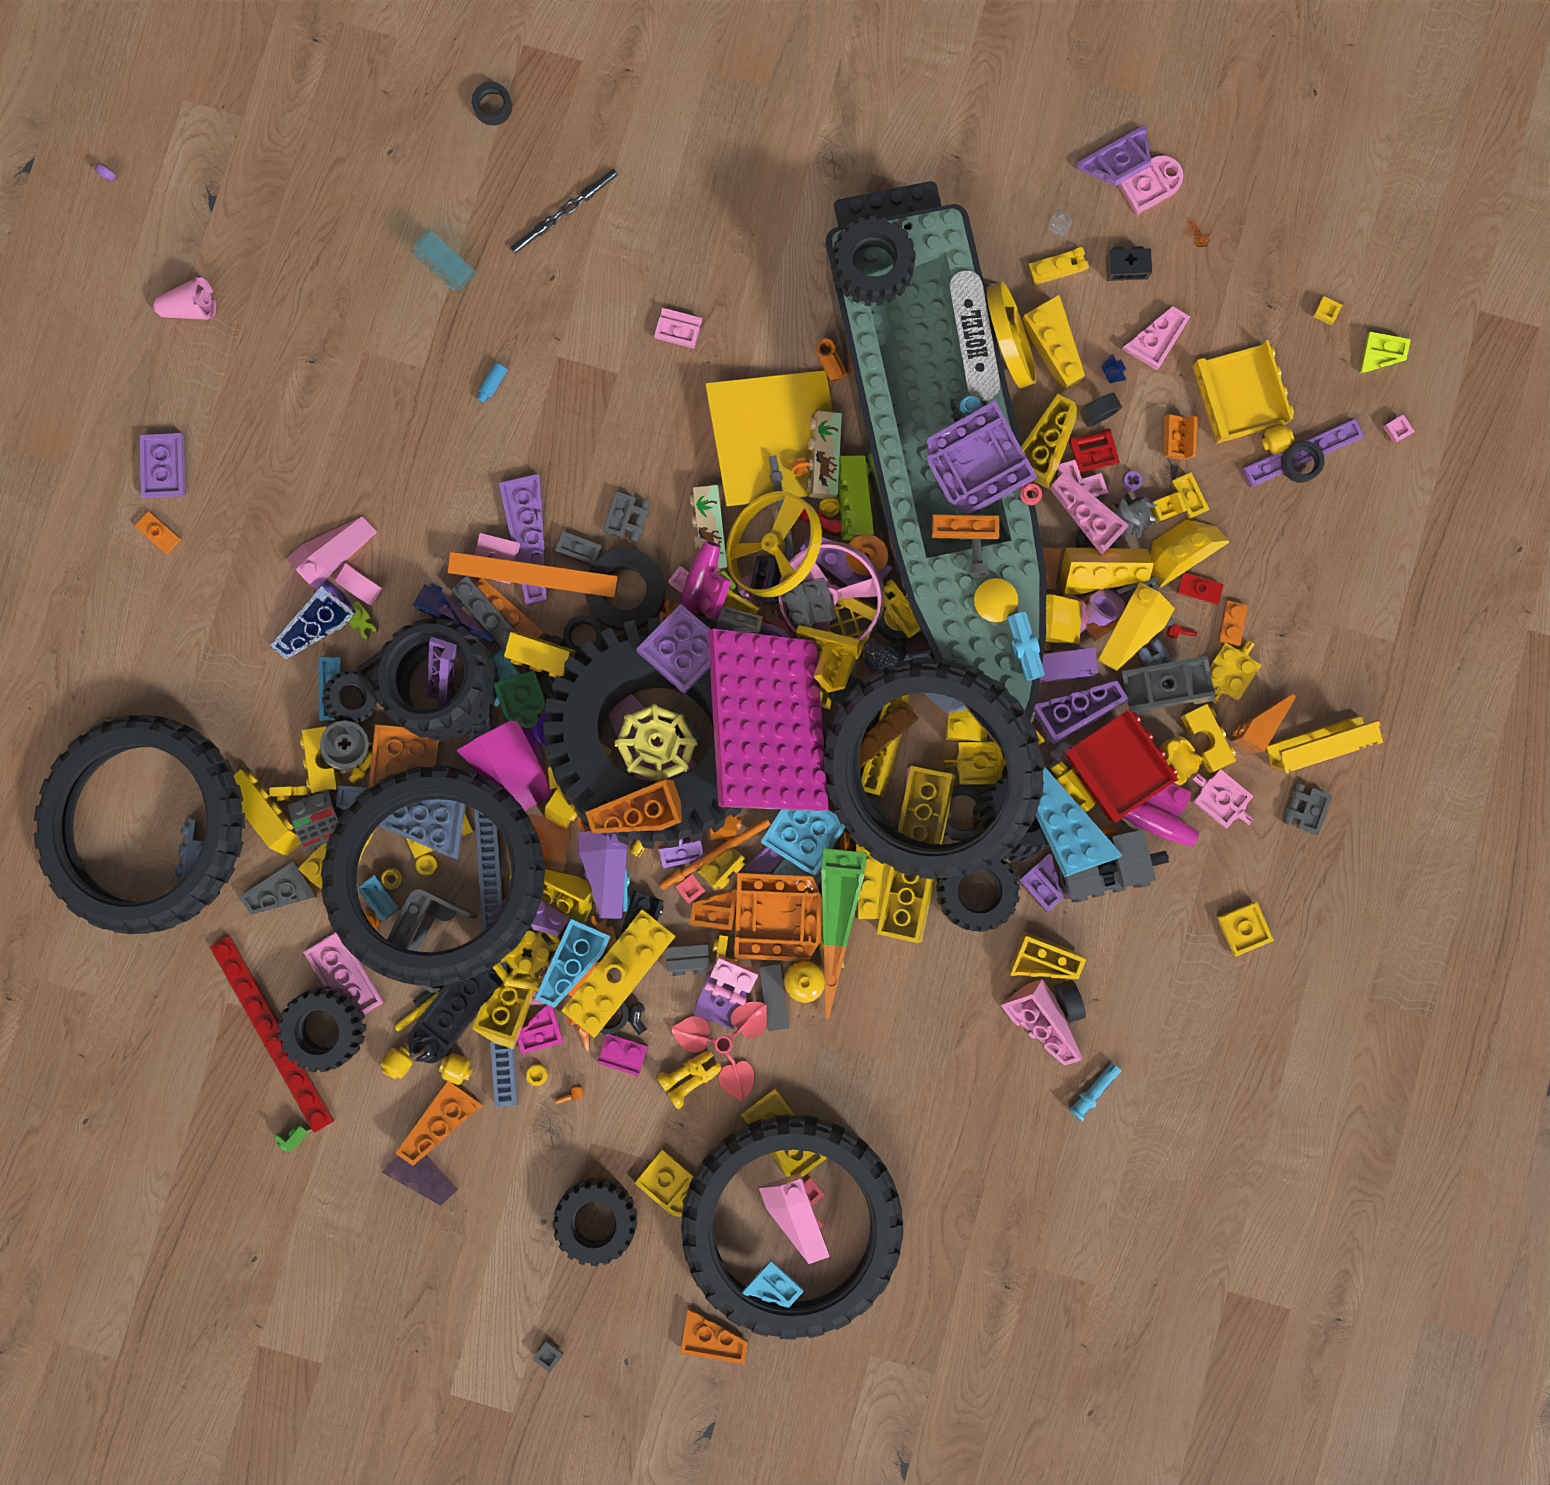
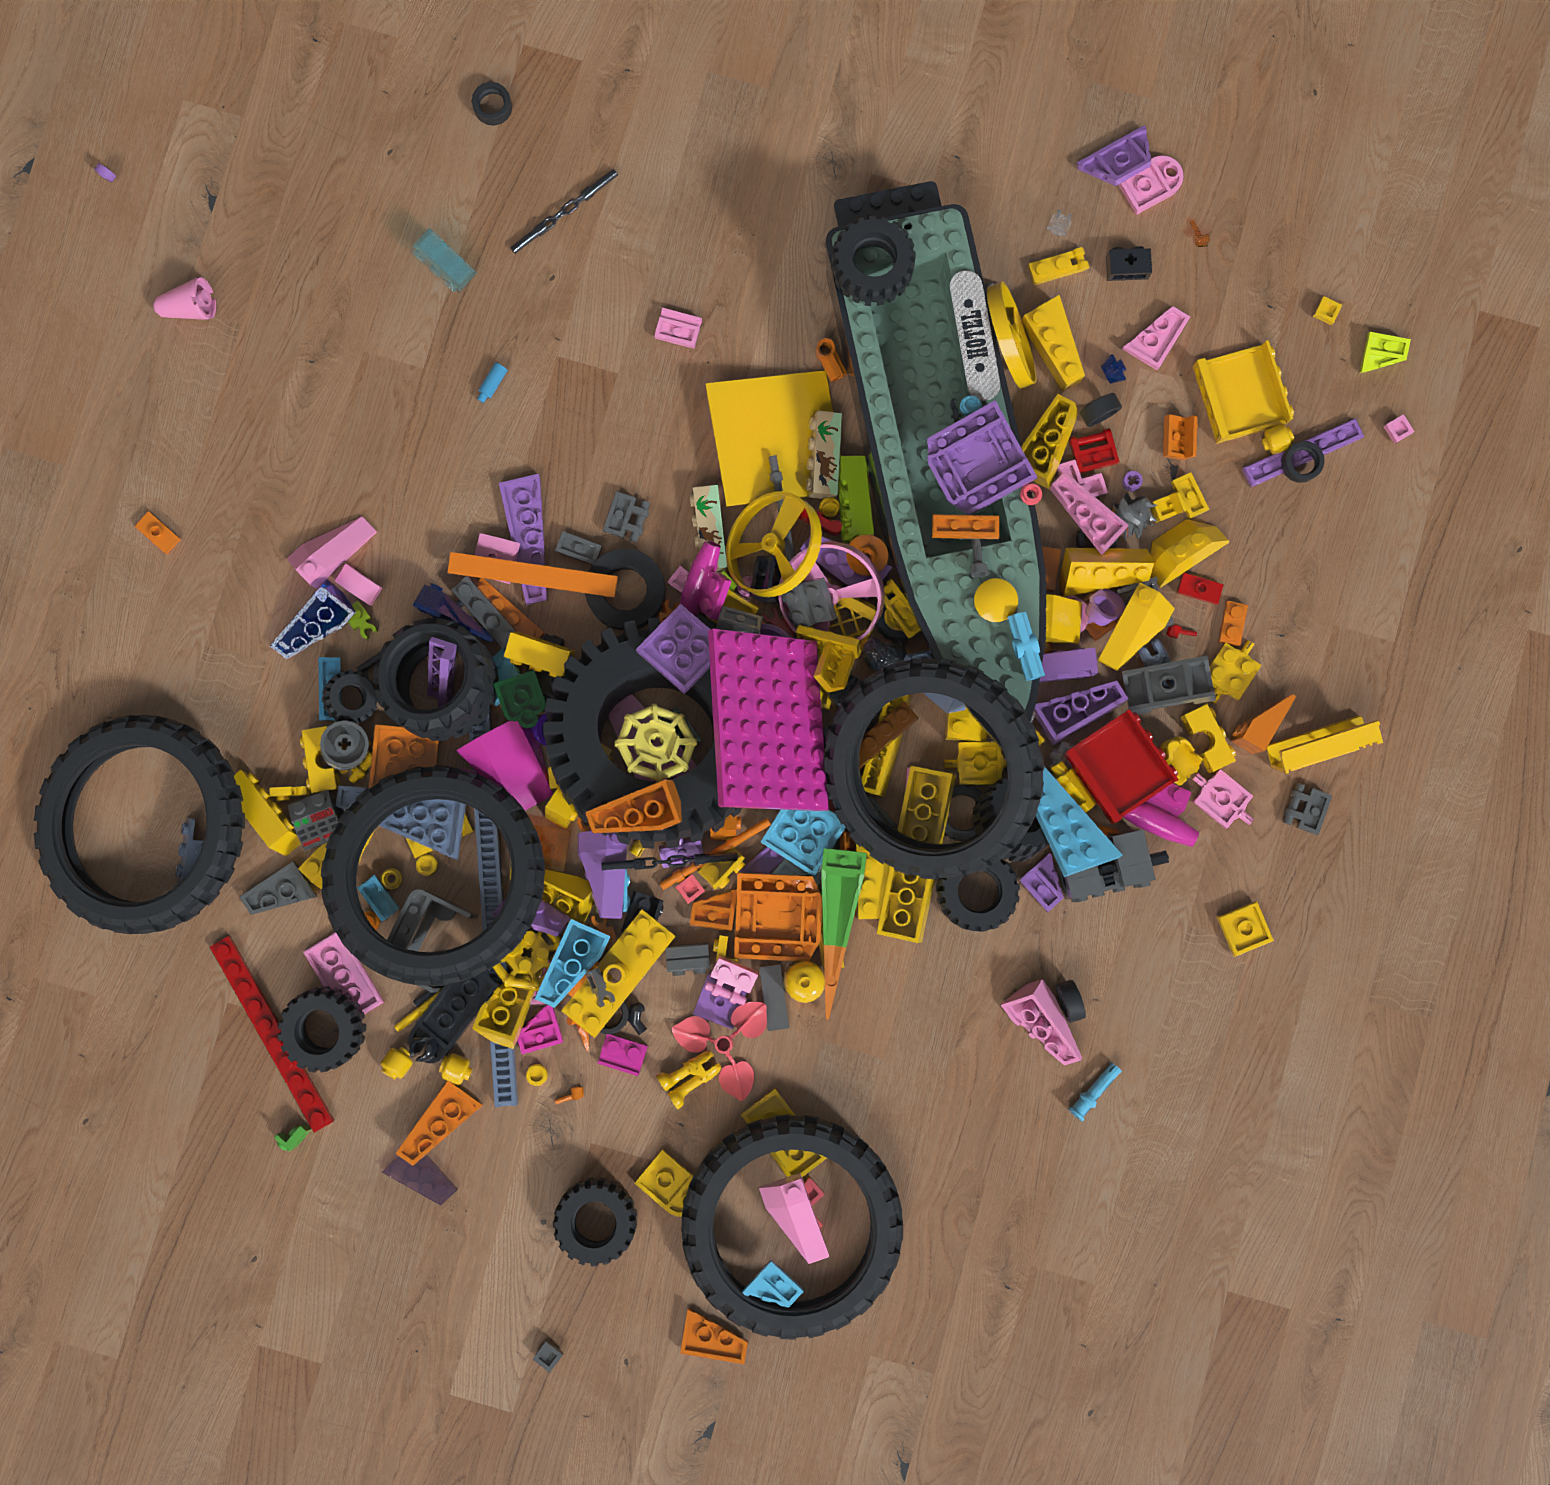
(162, 465): medium lavender plate -> none
(582, 619): black tyre -> none
(598, 986): none -> dark grey plate
(640, 863): none -> black piece
(800, 466): orange plate -> none
(1044, 958): yellow wedge -> none

